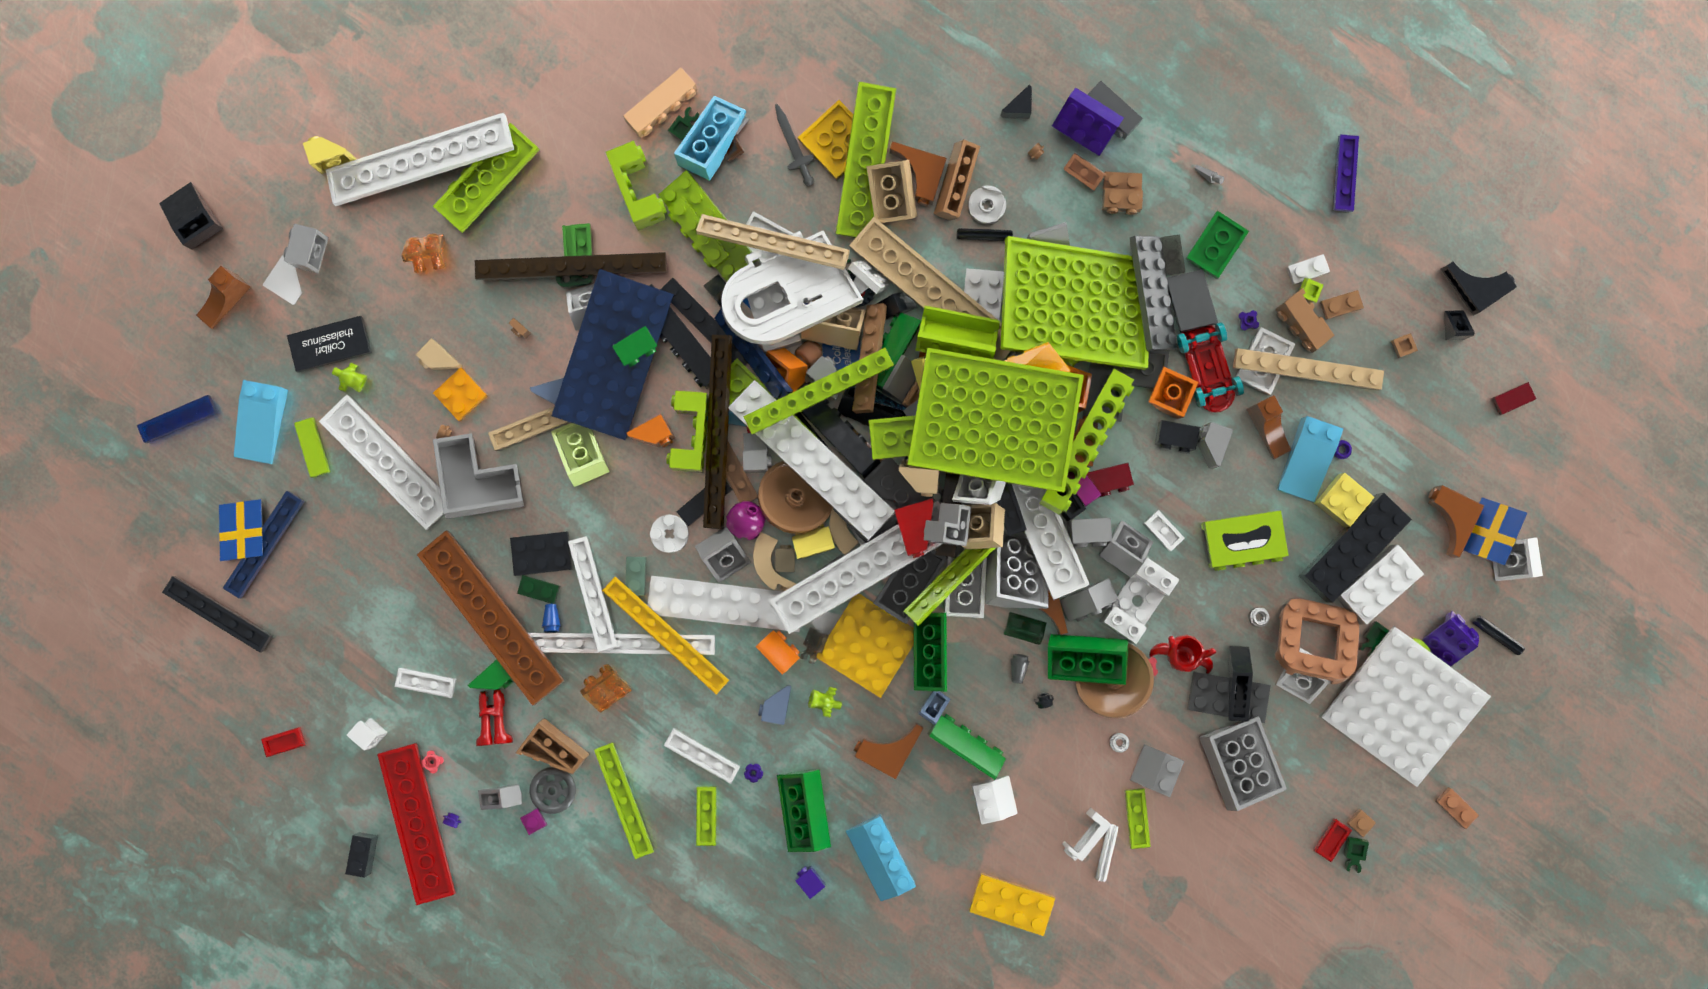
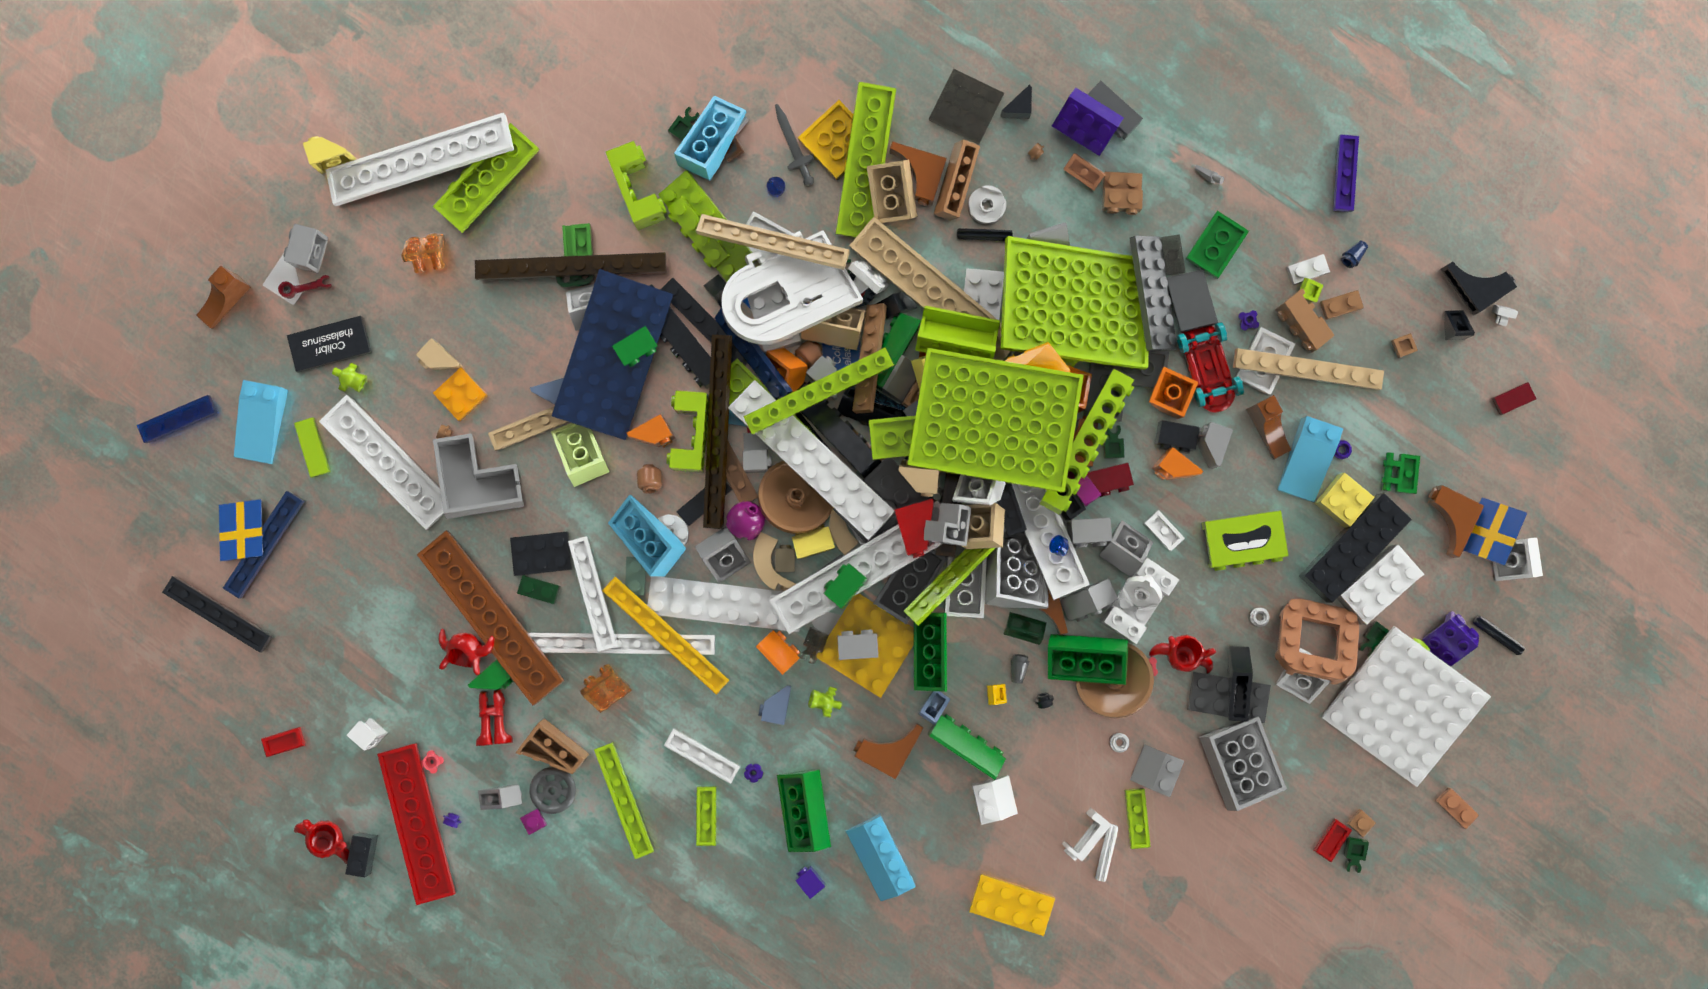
(190, 216): black slope -> none
(284, 286): none -> dark red brick
(323, 839): none -> red piece
(425, 682): white tile -> none
(464, 650): none -> red piece
(519, 329): medium nougat plate -> none
(551, 619): blue cone -> none
(646, 537): none -> medium azure slope
(649, 479): none -> nougat head
(660, 103): light nougat brick -> none
(775, 186): none -> clear blue tile
(845, 585): none -> green brick
(857, 645): none -> light grey brick
(966, 106): none -> clear smoke plate
(996, 694): none -> yellow plate
(1059, 545): none -> clear blue tile
(1113, 446): none -> dark green plate
(1146, 585): none -> white plate
(1175, 466): none -> orange slope
(1354, 254): none -> dark blue cone
(1407, 473): none -> green plate
(1503, 314): none -> white tile

